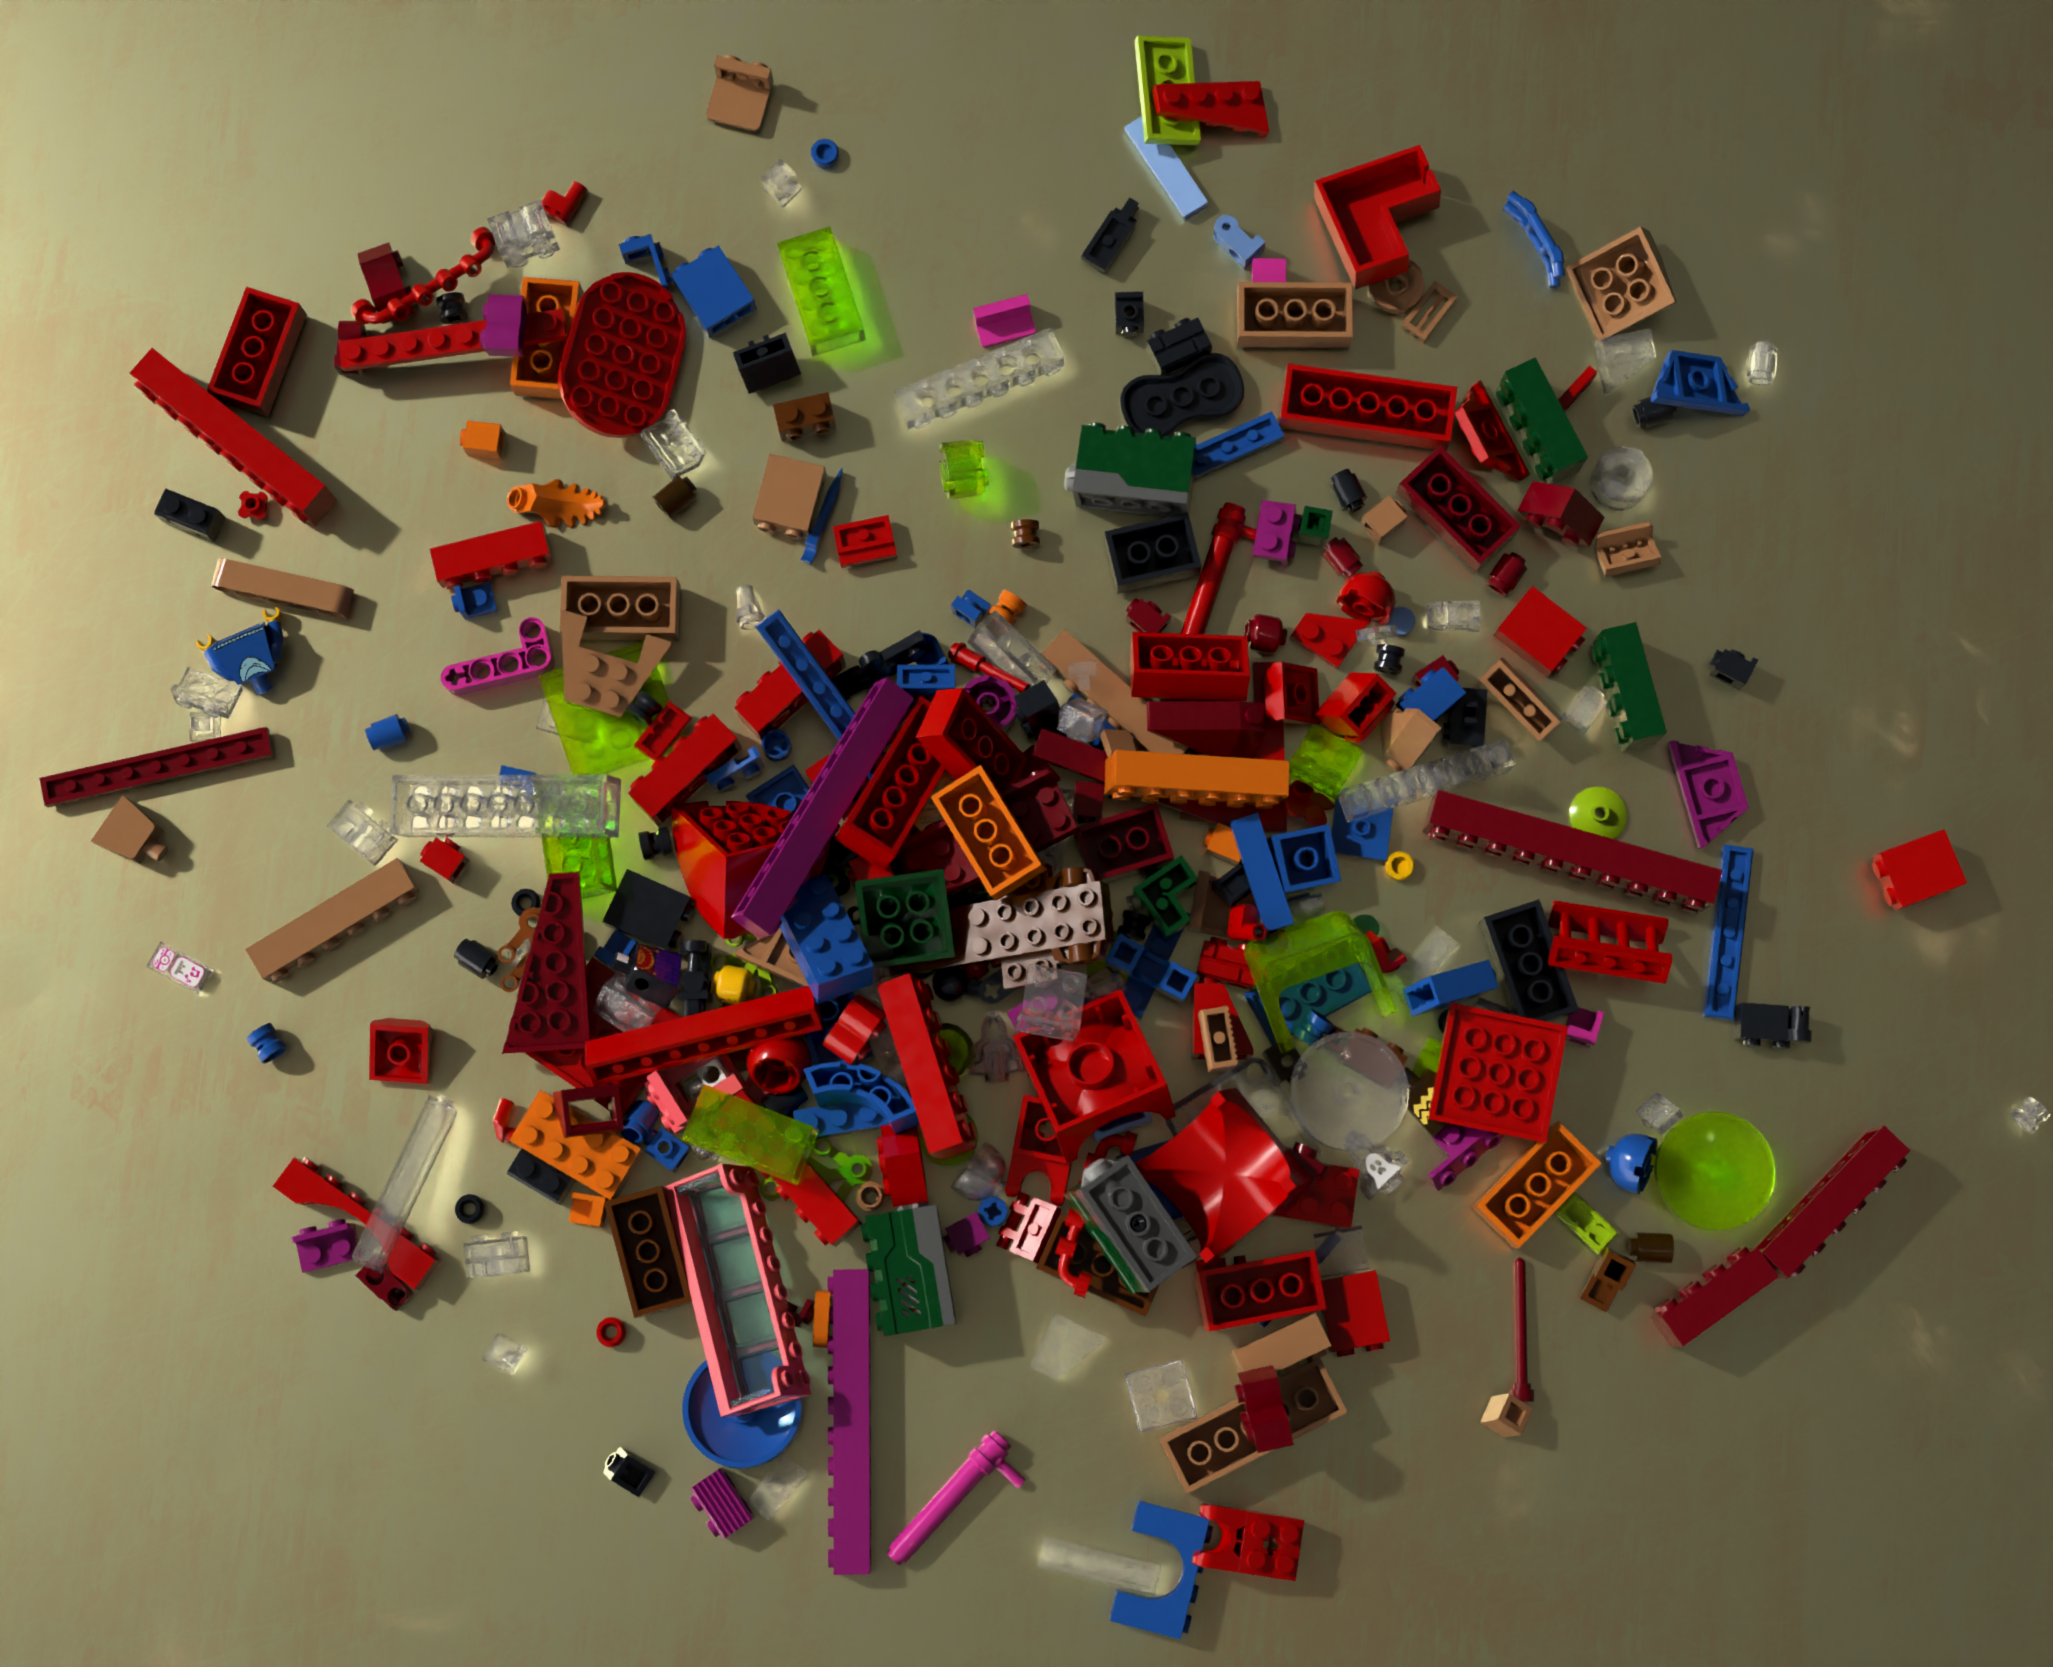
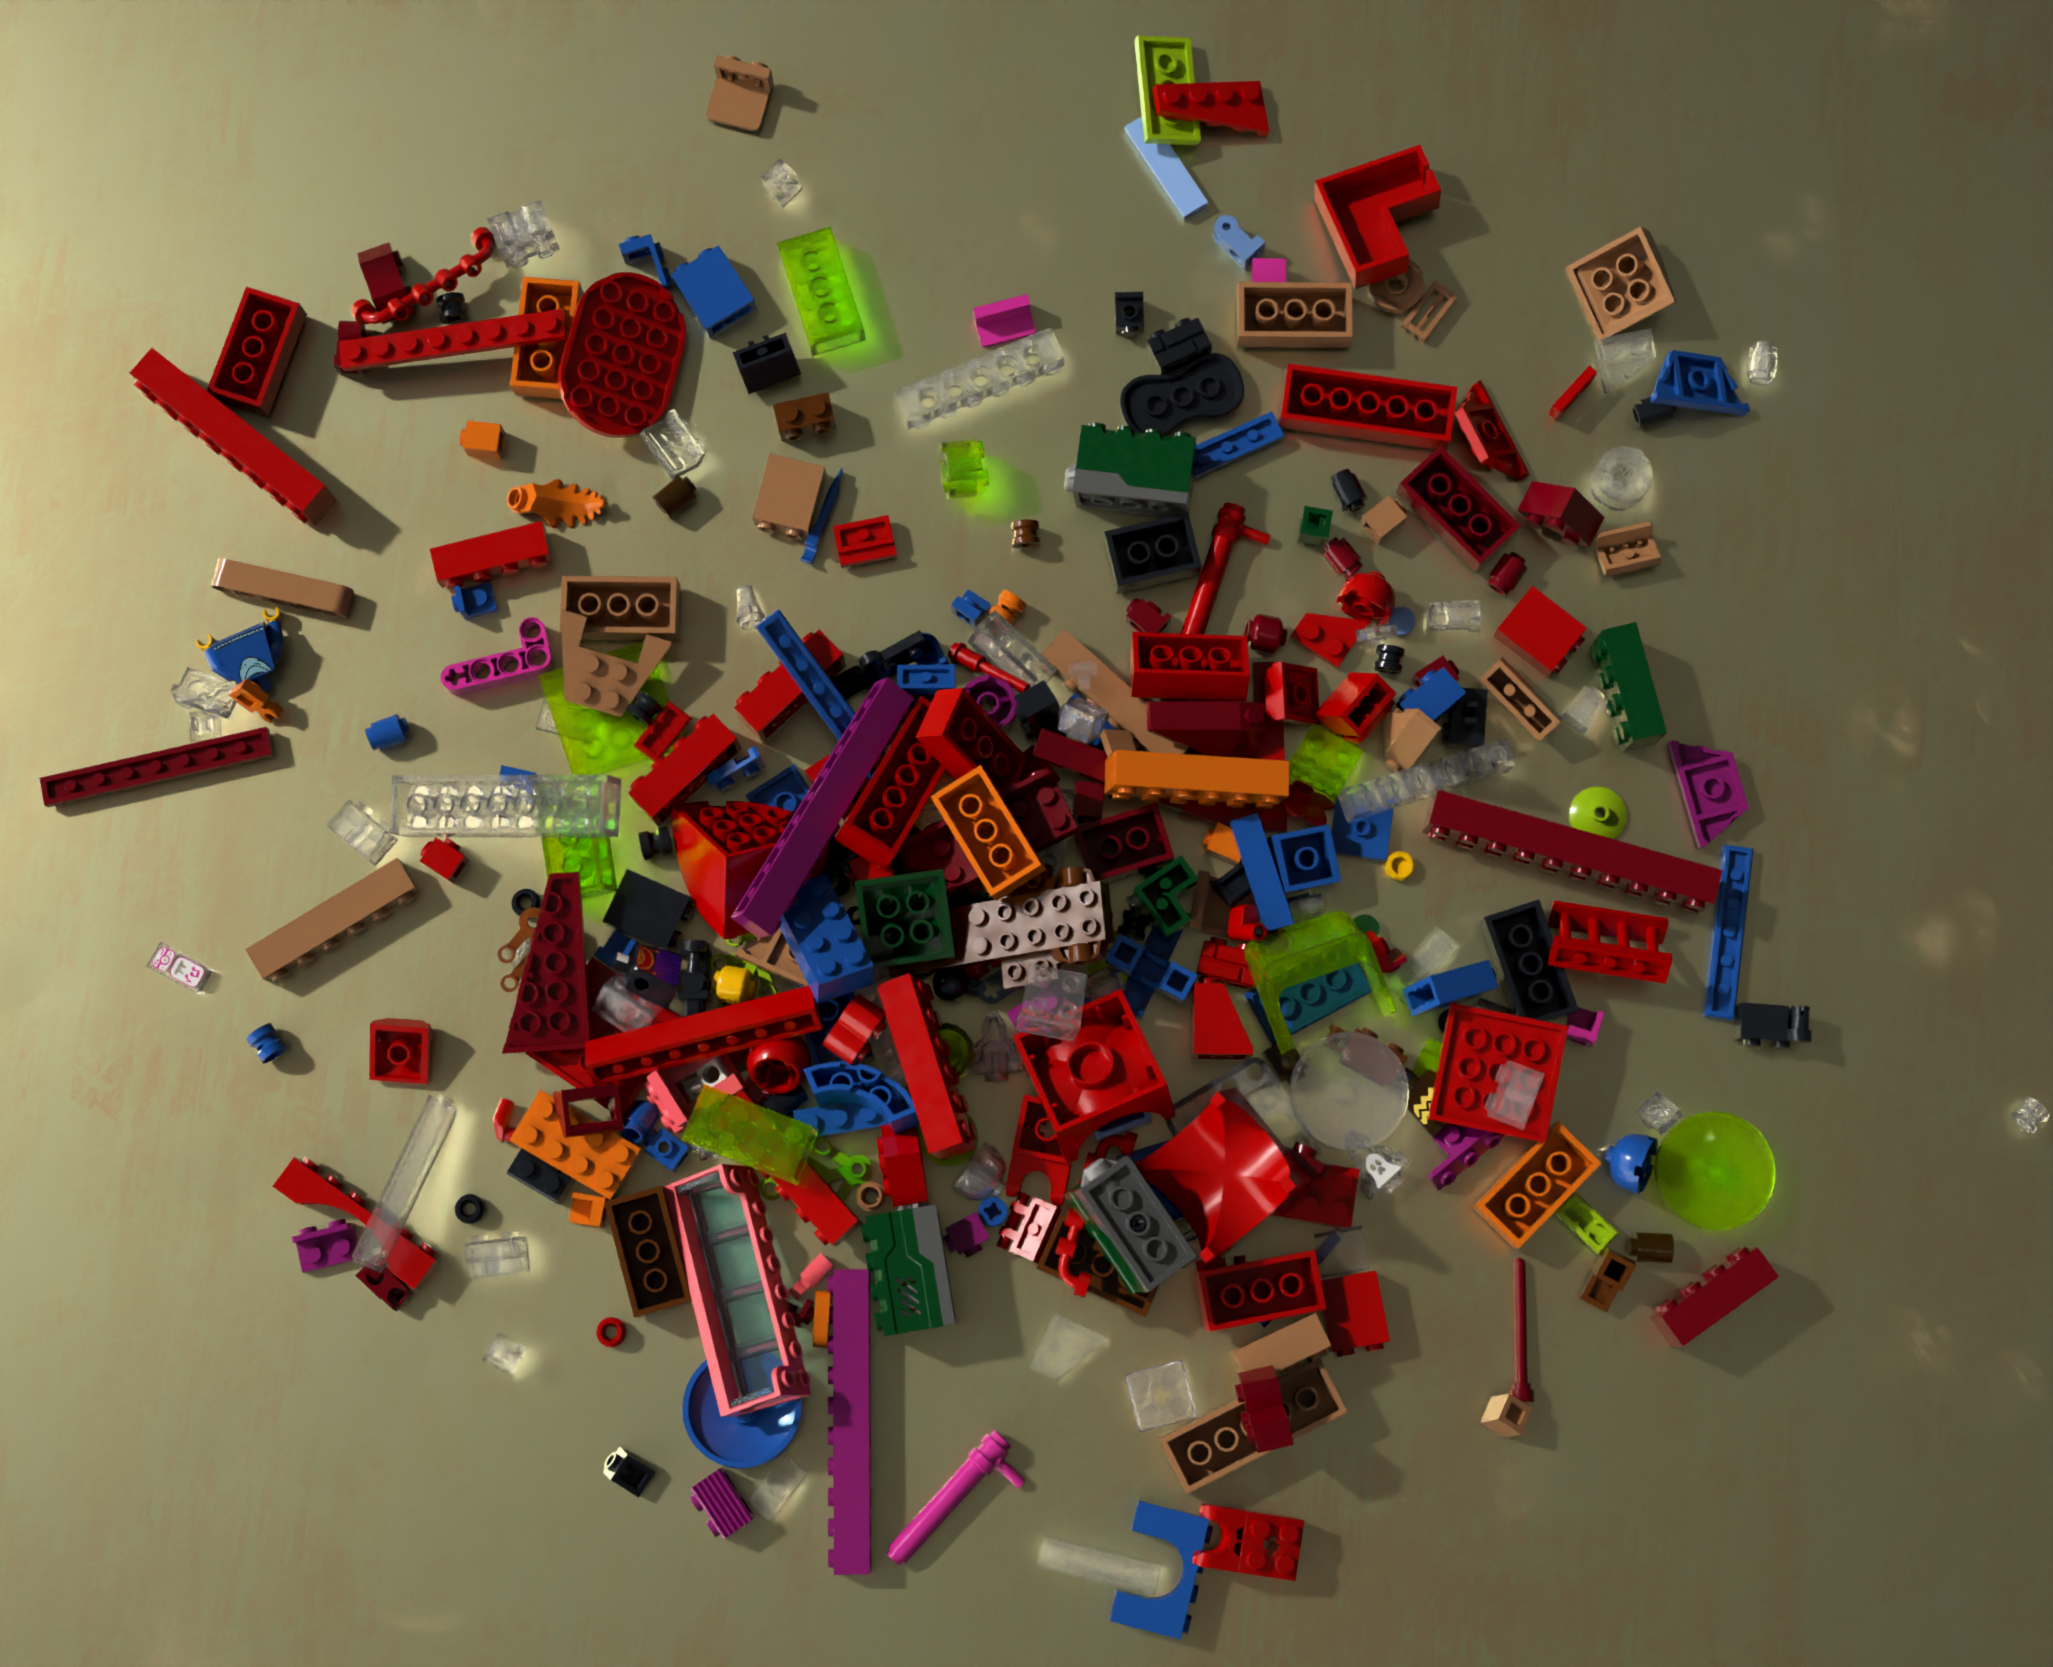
(130, 833): medium nougat torso -> none
(189, 515): black brick -> none
(255, 699): none -> orange plate
(256, 512): red plate -> none
(476, 958): black brick -> none
(505, 325): magenta brick -> none
(561, 207): red piece -> none
(773, 742): blue wheel -> none
(811, 1276): none -> coral bar
(825, 153): blue tile -> none
(1111, 236): black hinge -> none
(1218, 1039): medium nougat brick -> none
(1275, 531): magenta bracket -> none
(1314, 1028): wheel -> none
(1514, 1094): none -> clear brick
(1526, 215): blue piece -> none
(1541, 422): dark green brick -> none
(1732, 668): black brick -> none
(1832, 1200): dark red brick -> none
(1918, 870): red brick -> none

